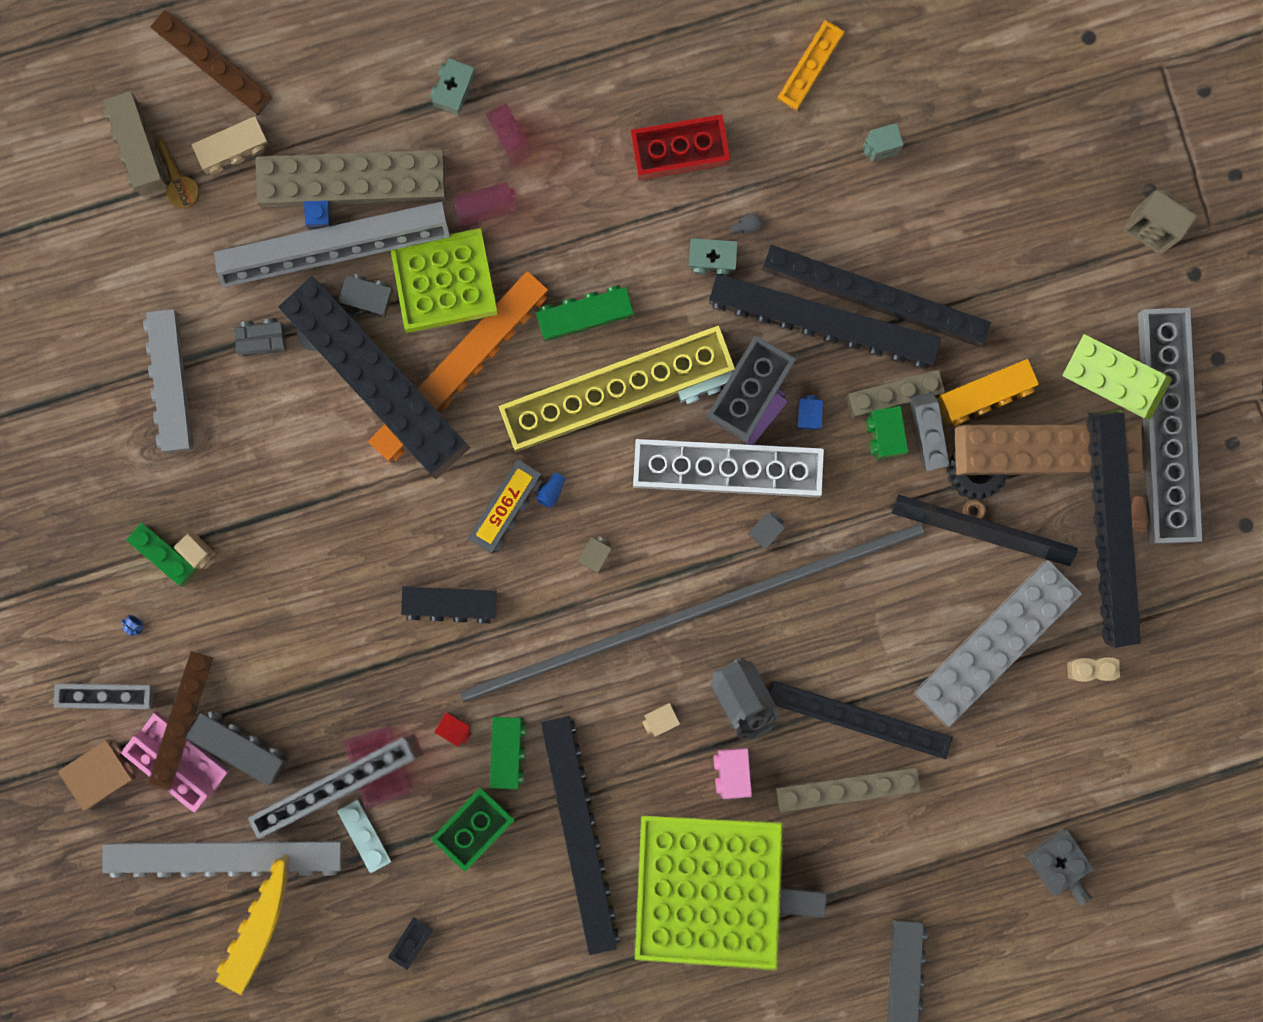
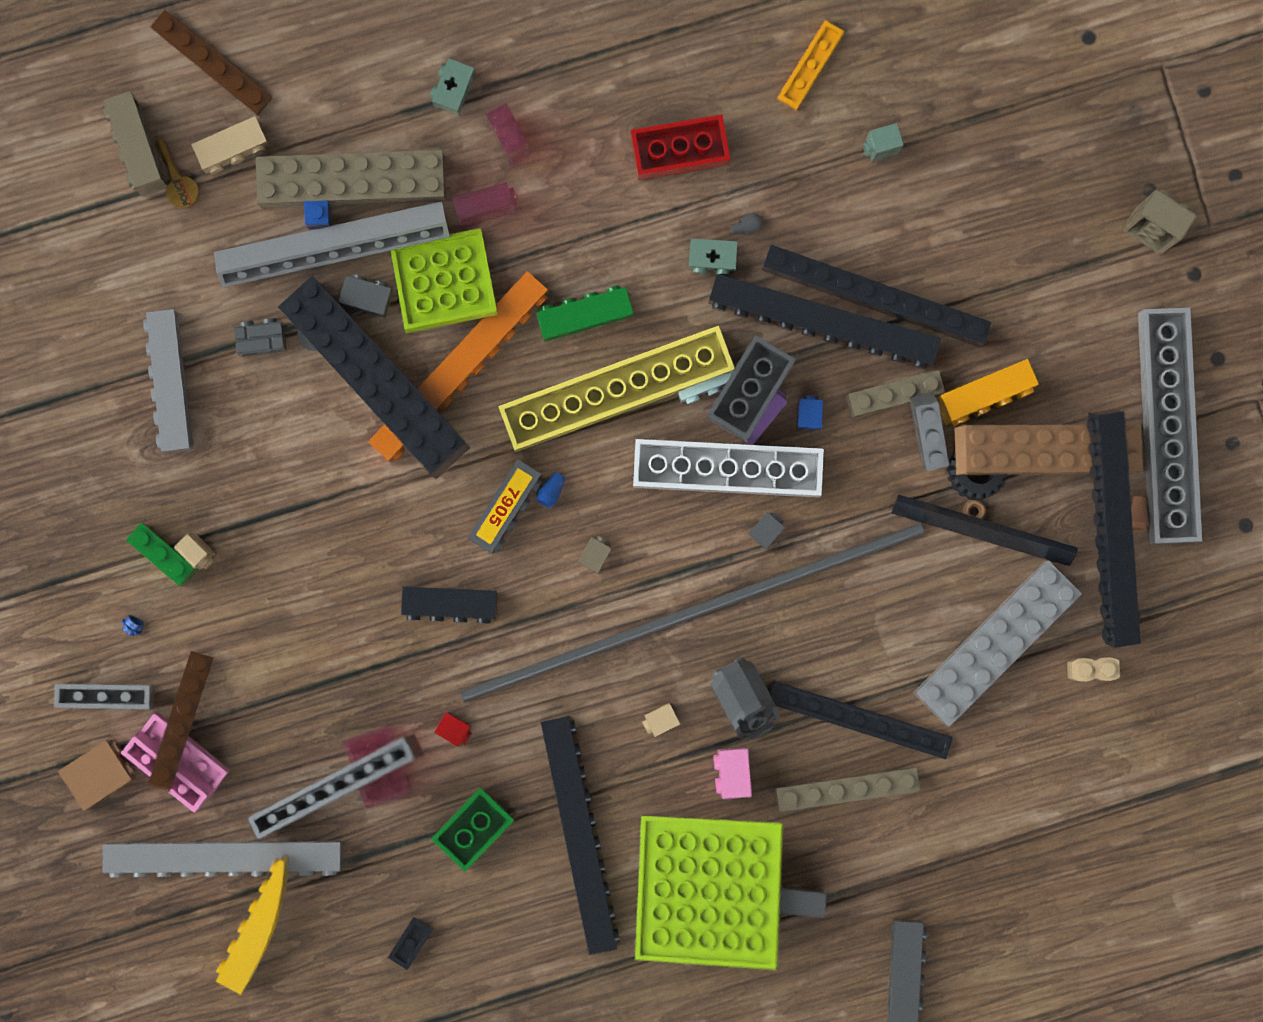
(238, 748): dark grey brick -> none
(364, 836): light aqua plate -> none
(507, 752): green brick -> none
(886, 433): green brick -> none
(1069, 874): dark grey brick -> none
(1117, 377): lime brick -> none

